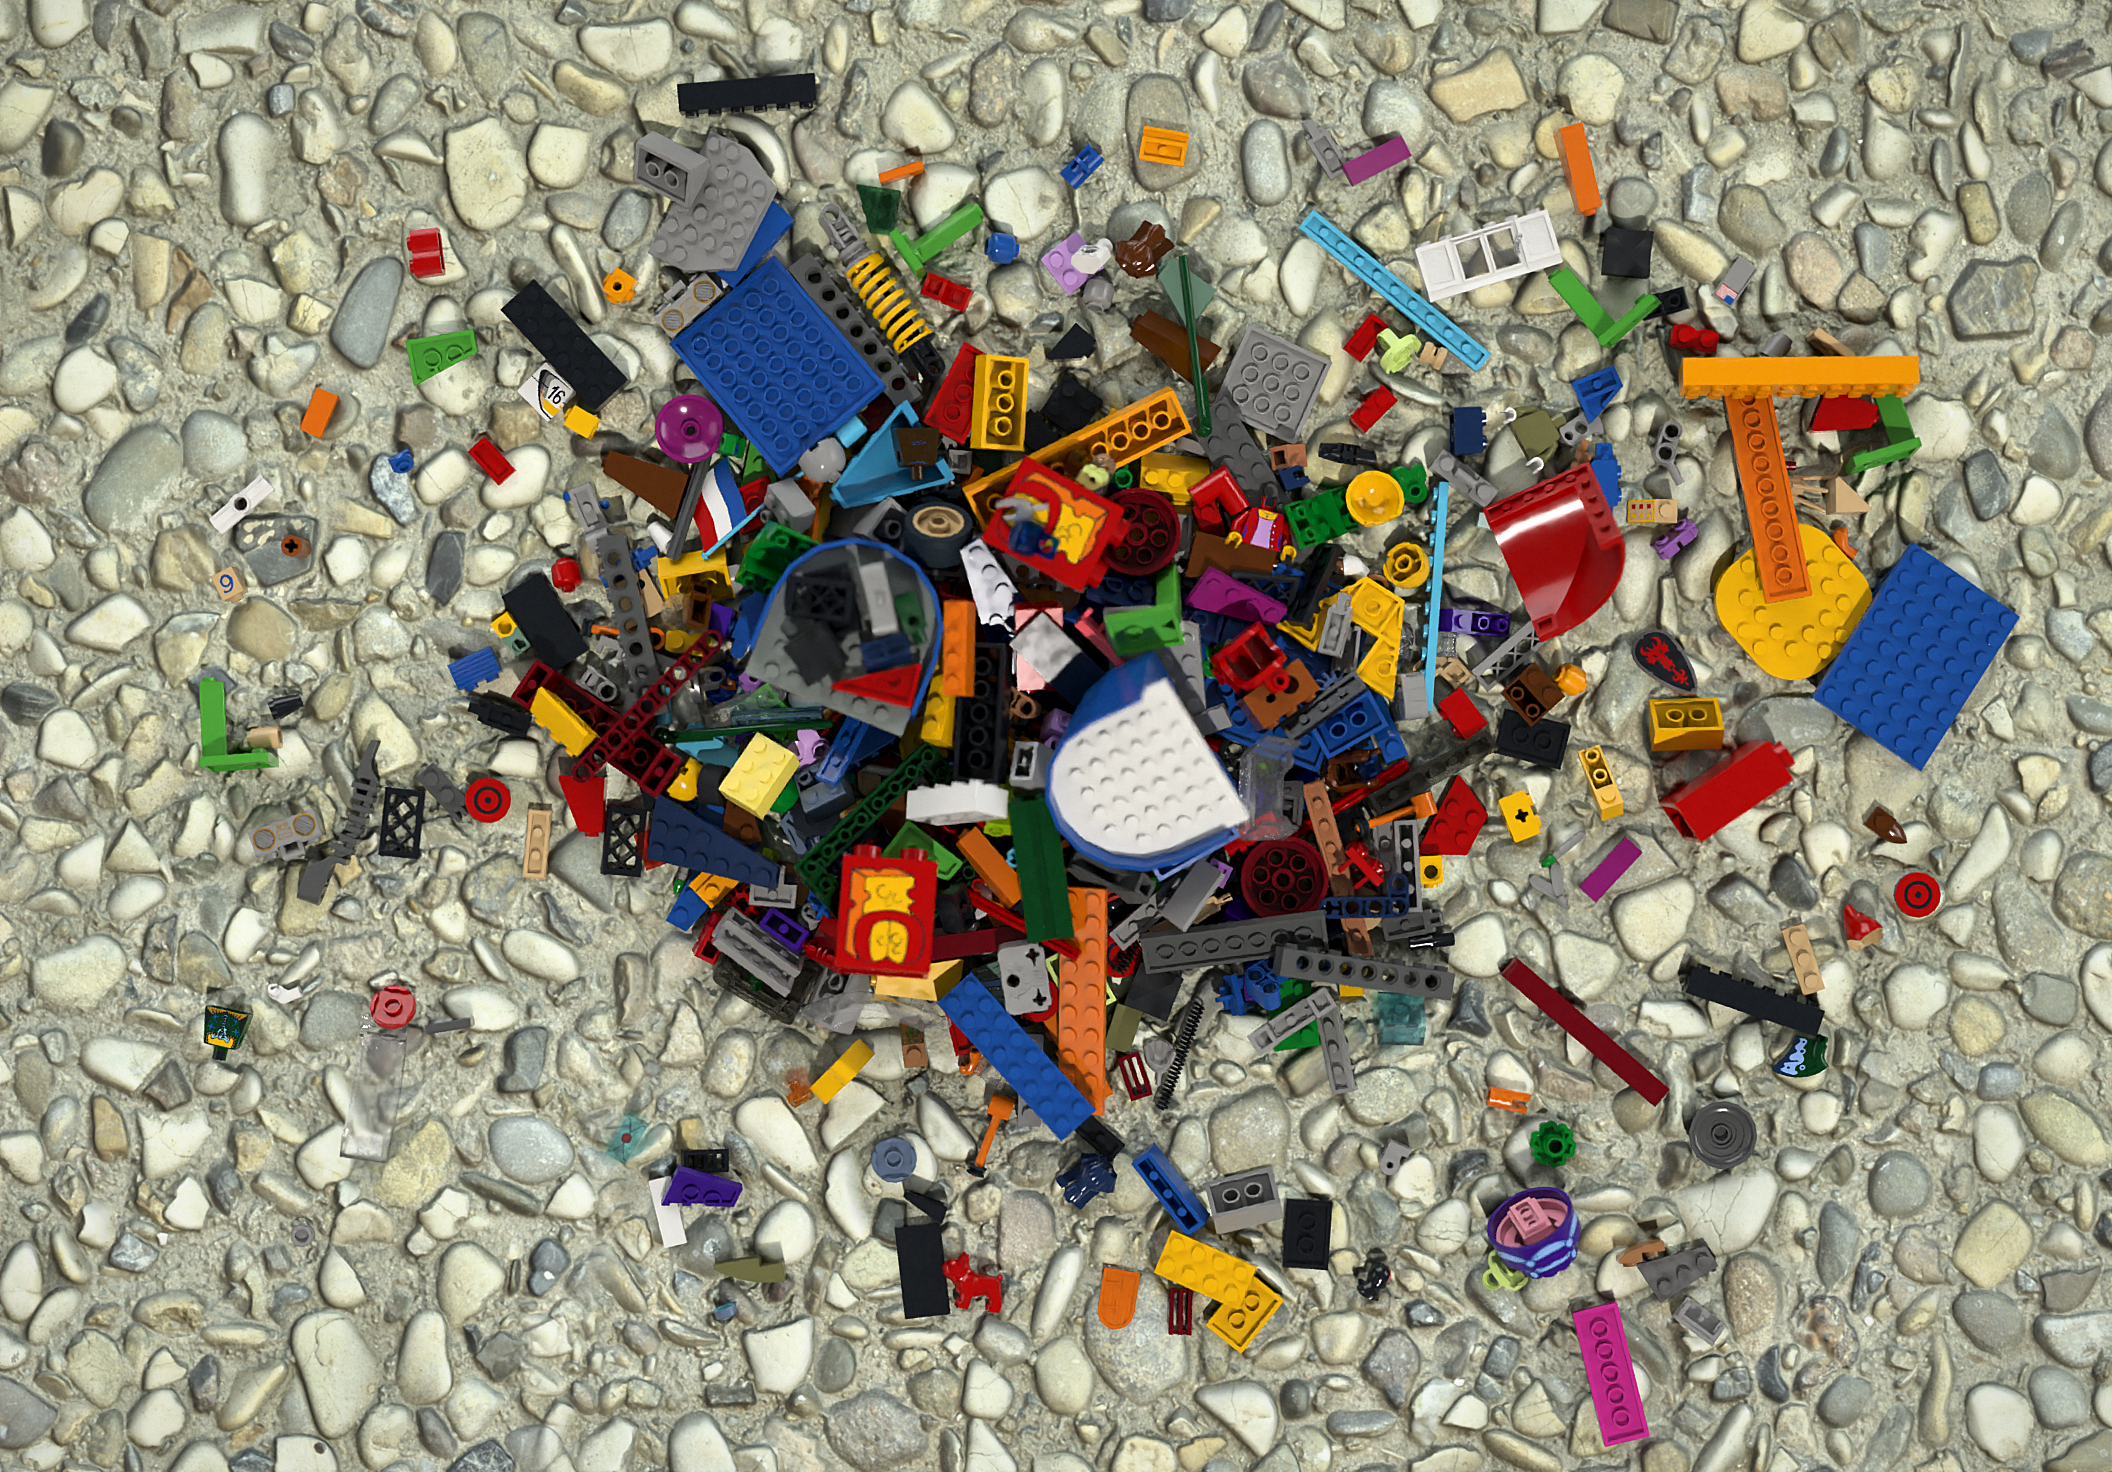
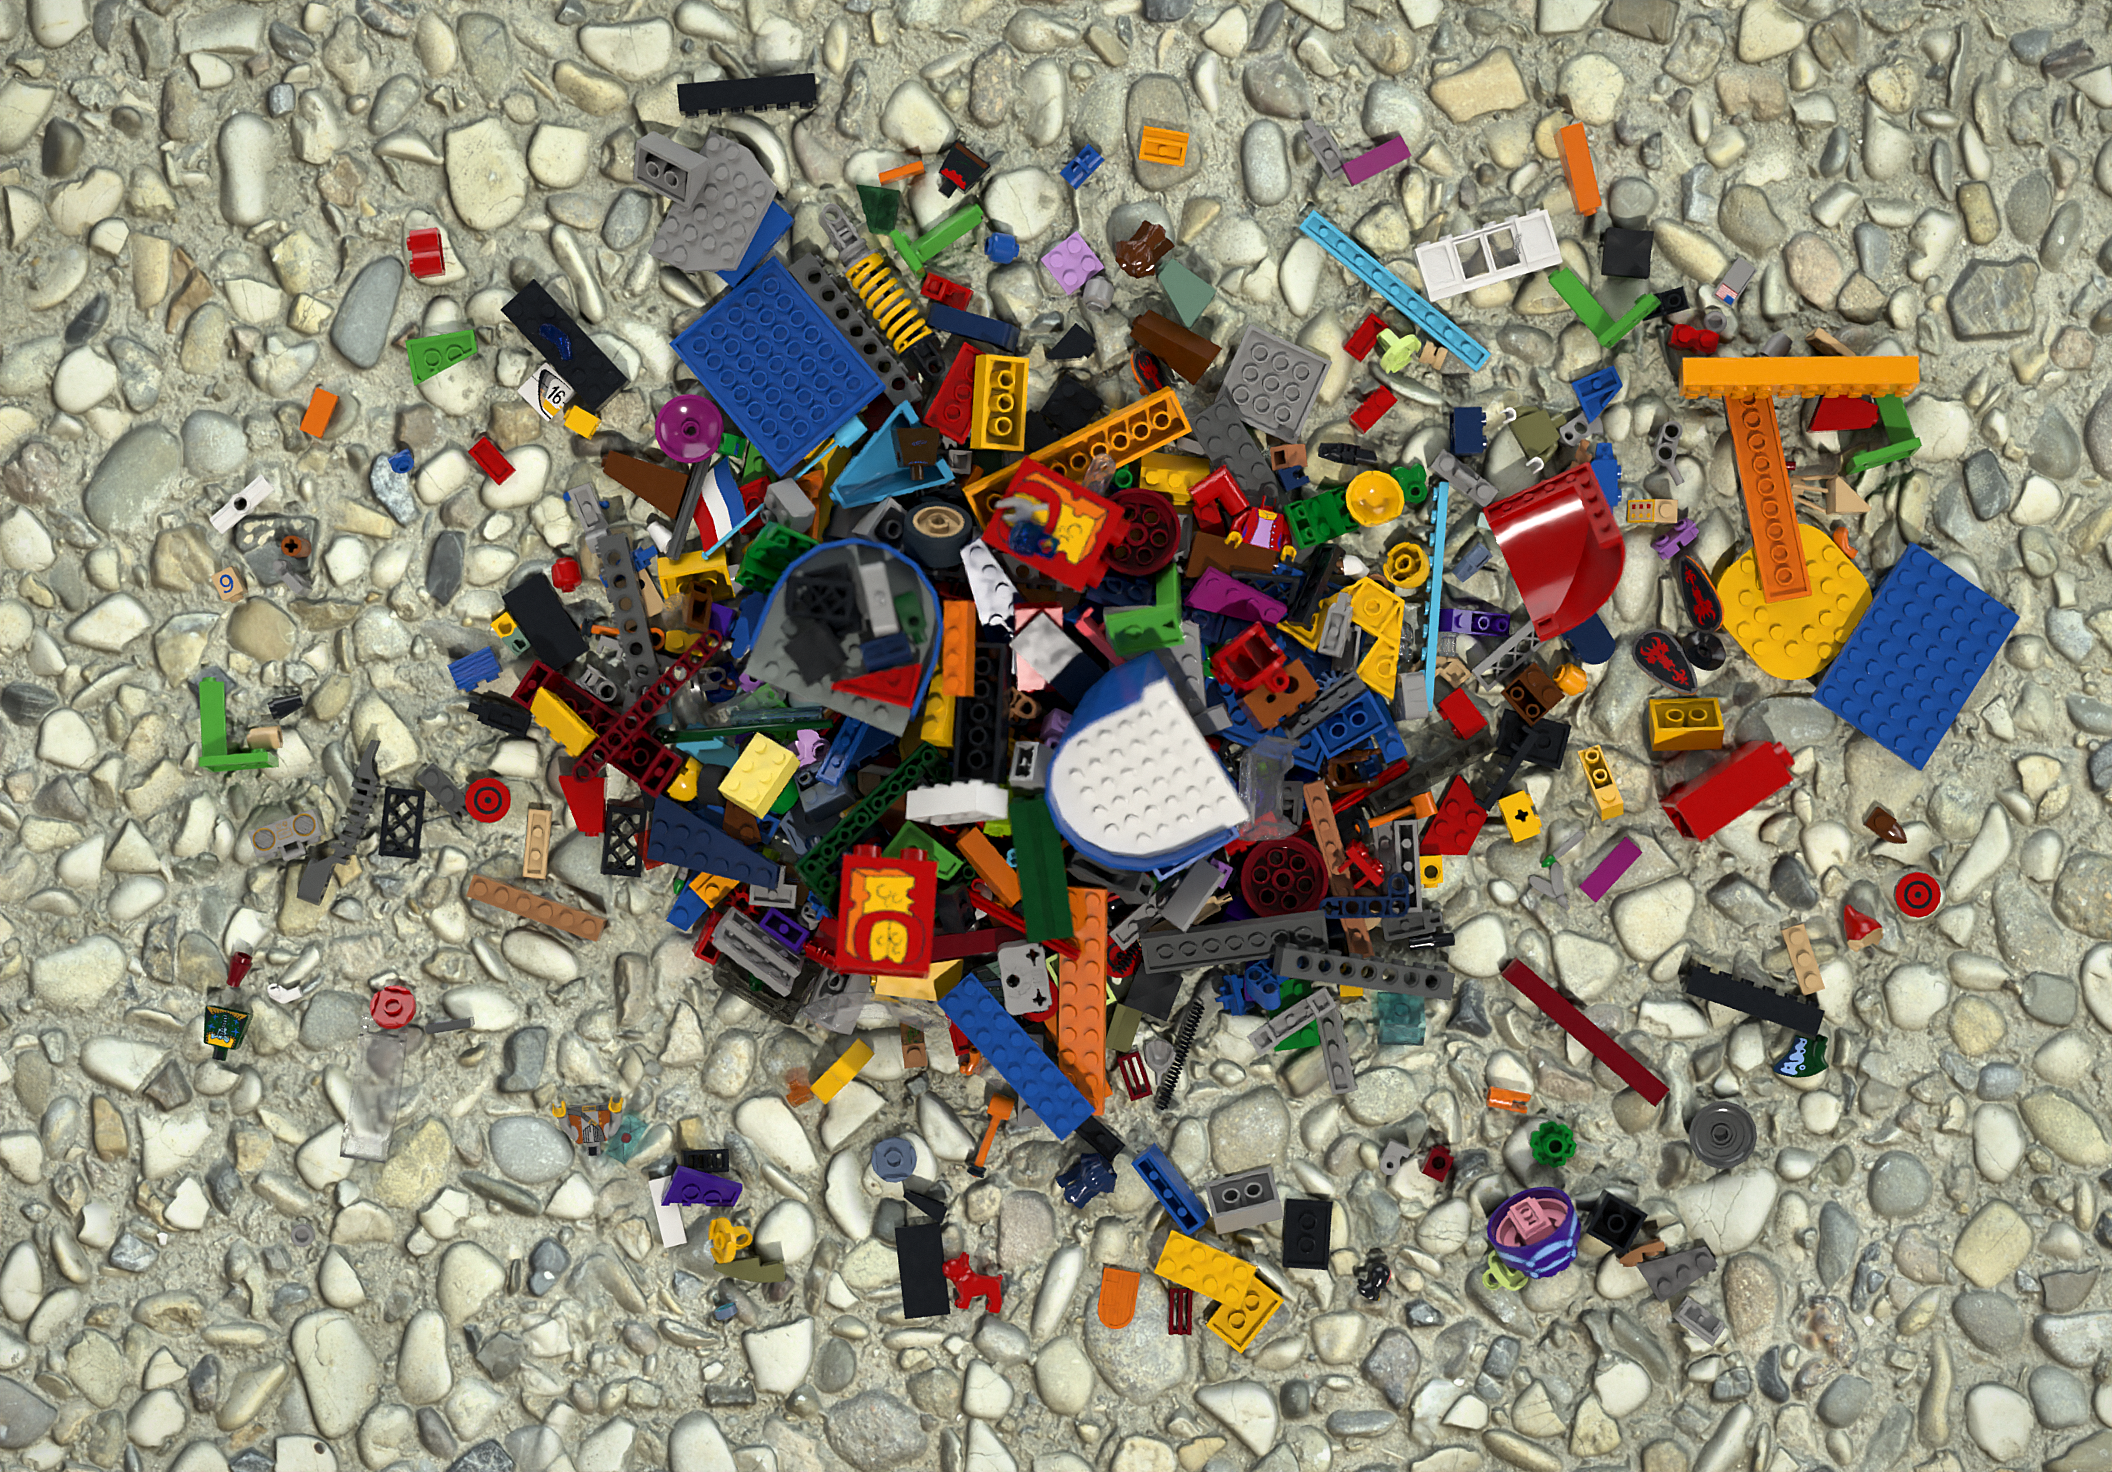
(238, 968): none -> dark red cone
(296, 582): none -> light grey plate
(536, 907): none -> medium nougat brick
(559, 338): none -> clear blue arm
(590, 1122): none -> torso
(617, 279): light orange brick -> none
(683, 312): light grey piece -> none
(724, 1239): none -> yellow tile
(767, 835): none -> blue brick
(824, 462): light grey cylinder -> none
(961, 170): none -> black torso
(973, 326): none -> dark blue beam
(1085, 471): leg -> none
(1092, 257): white piece -> none
(1148, 371): none -> shield
(1200, 383): dark green bar -> none
(1437, 1173): none -> dark red brick
(1472, 562): none -> sand blue hinge
(1508, 769): none -> black hinge
(1590, 641): none -> dark blue brick
(1610, 1374): dark pink plate -> none
(1614, 1221): none -> black brick
(1699, 597): none -> shield
(1704, 651): none -> black dish
(1715, 321): none -> light grey tile

